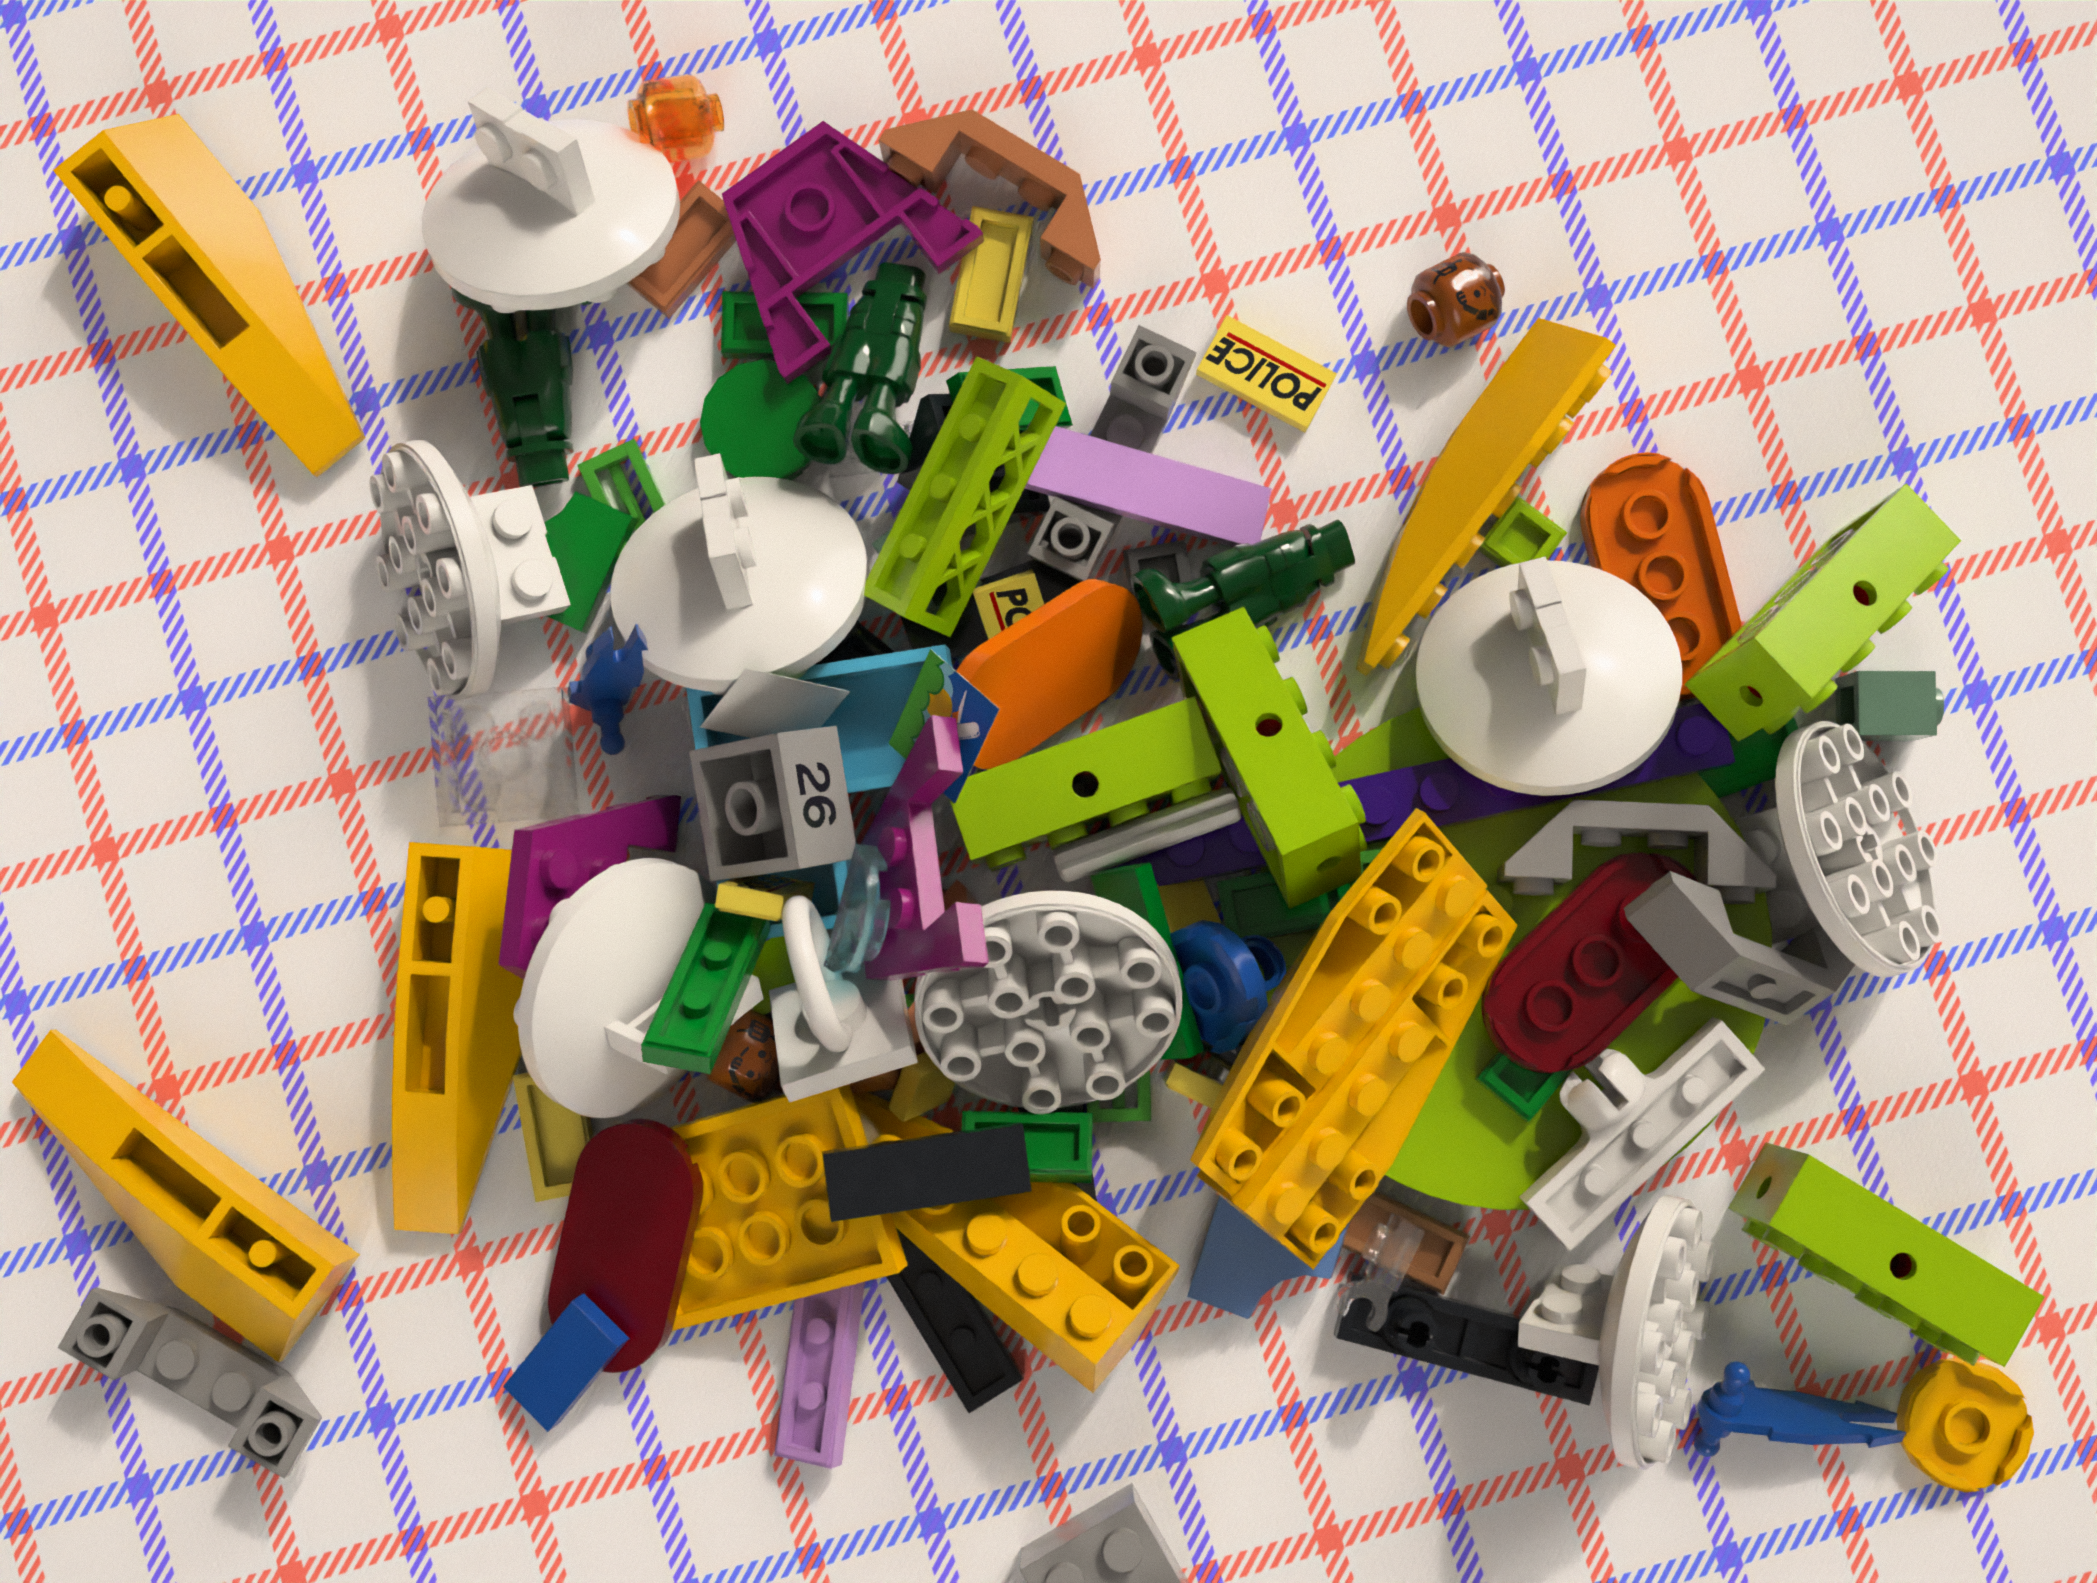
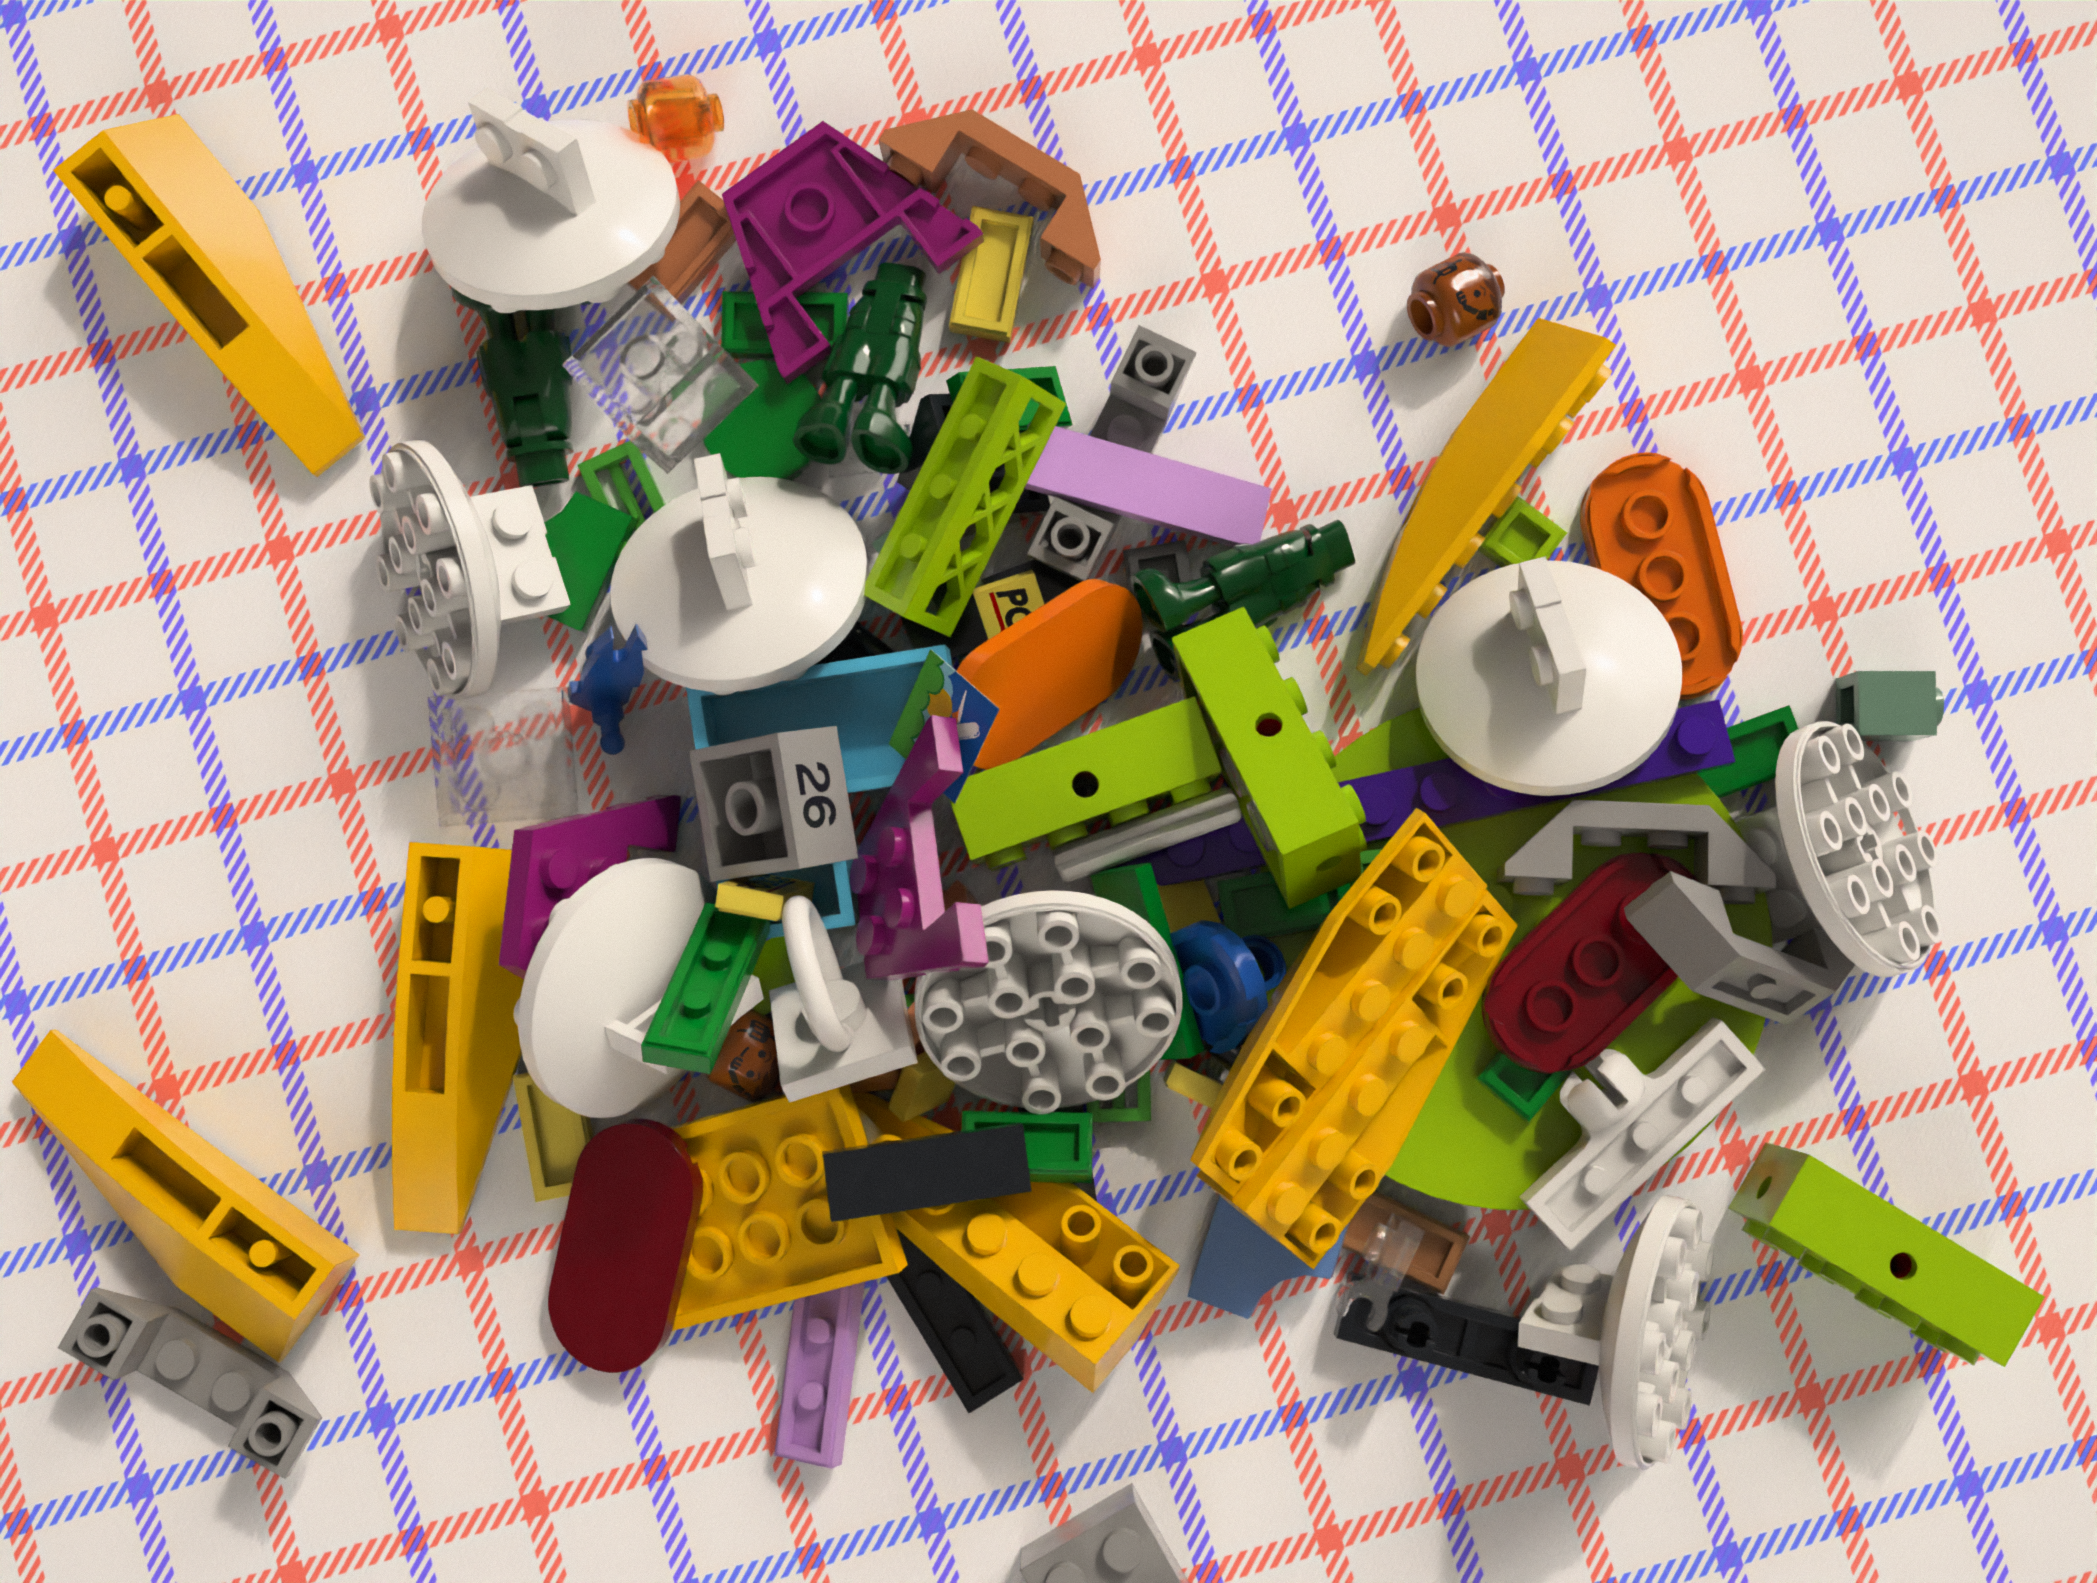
(565, 1362): blue tile -> none
(659, 375): none -> clear brick
(772, 704): white sticker -> none
(861, 914): clear light blue tile -> none
(1265, 373): light yellow tile -> none
(1785, 1416): blue piece -> none
(1825, 616): lime brick -> none
(1964, 1424): yellow tile -> none

